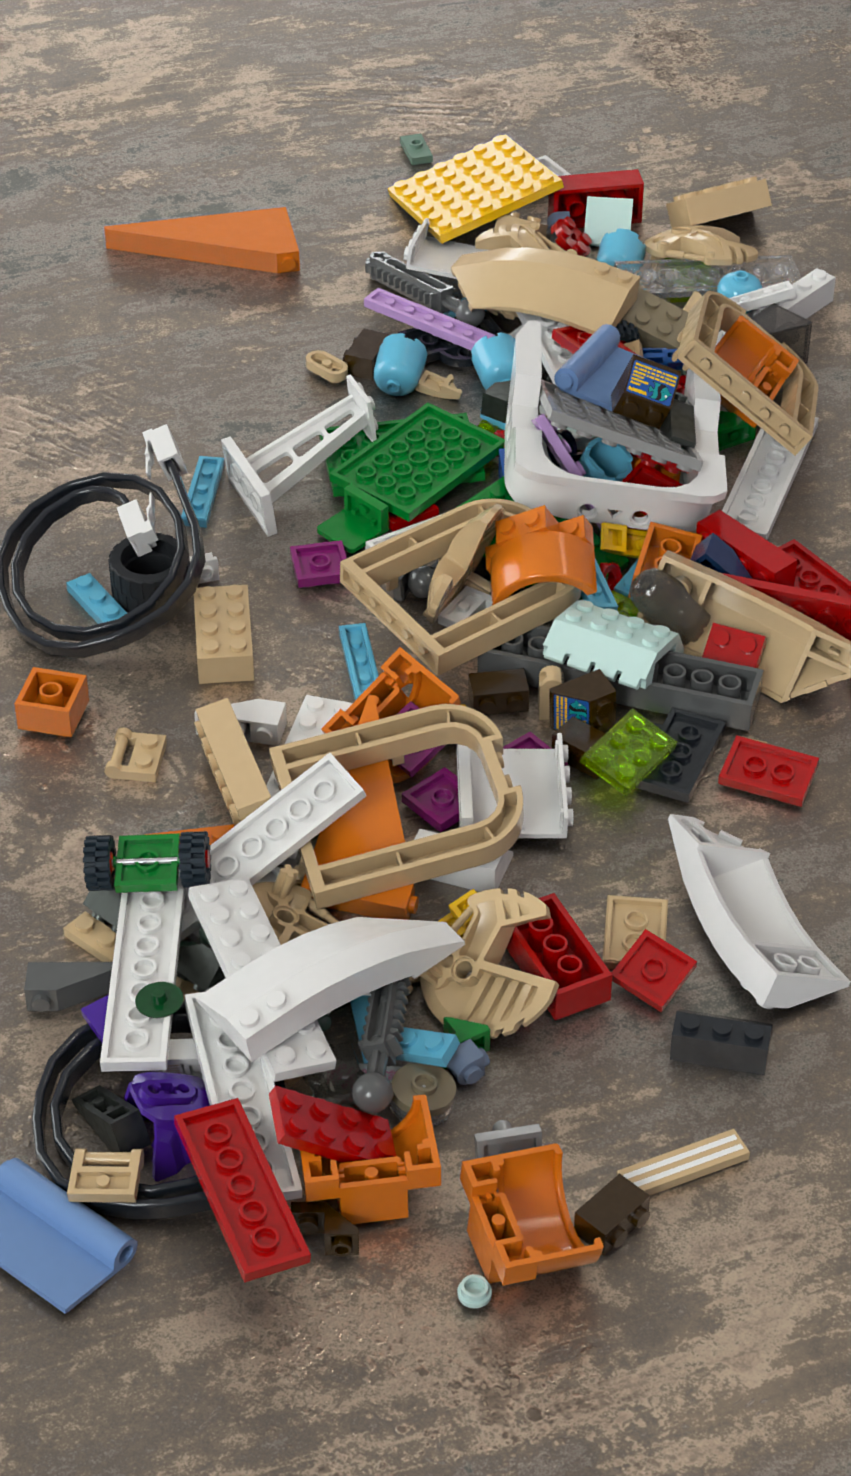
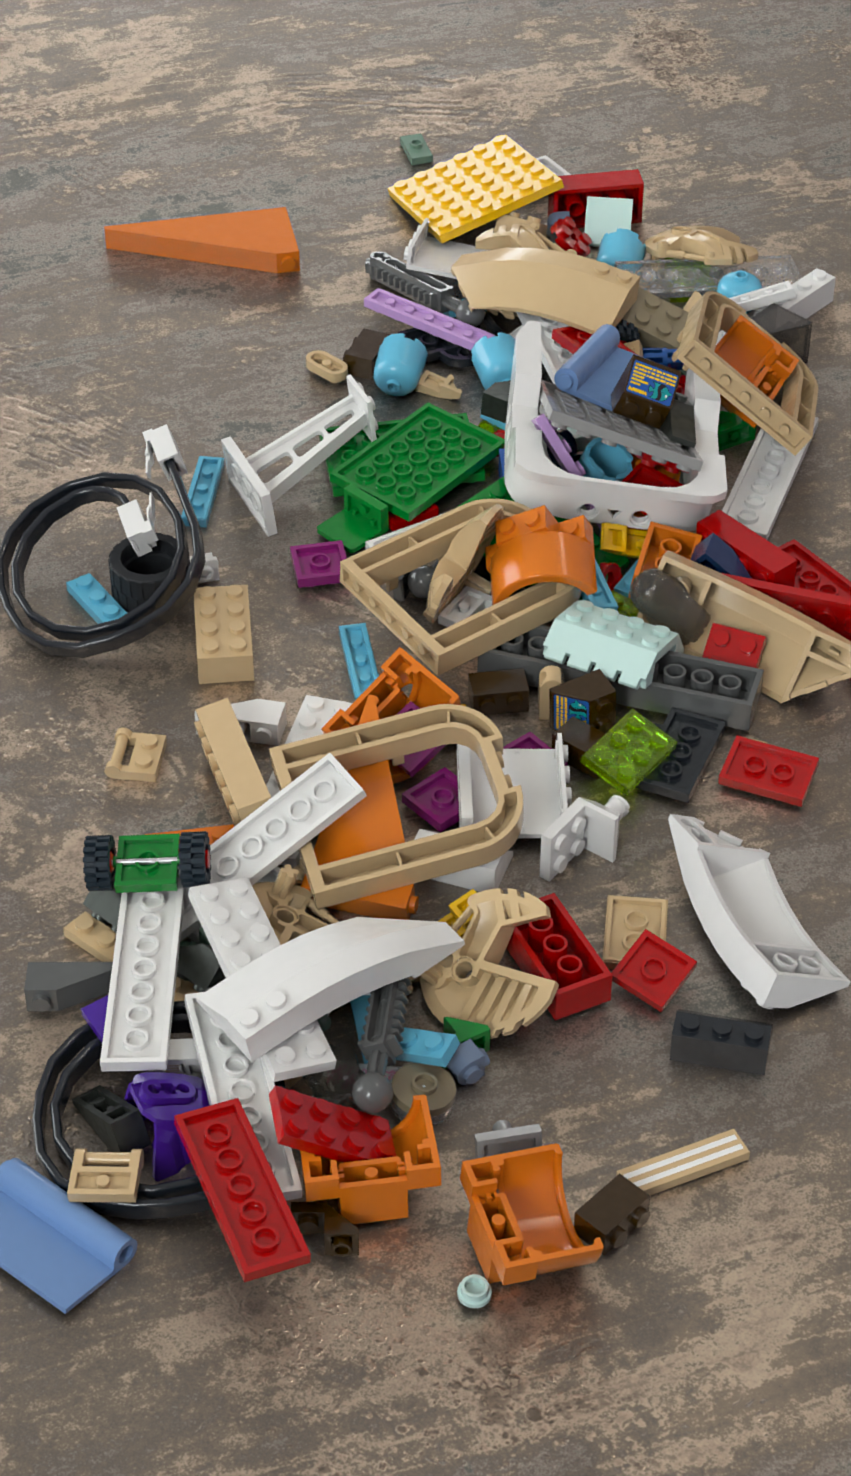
(52, 702): orange brick -> none
(159, 999): dark green piece -> none
(579, 827): none -> white plate
(719, 202): tan brick -> none

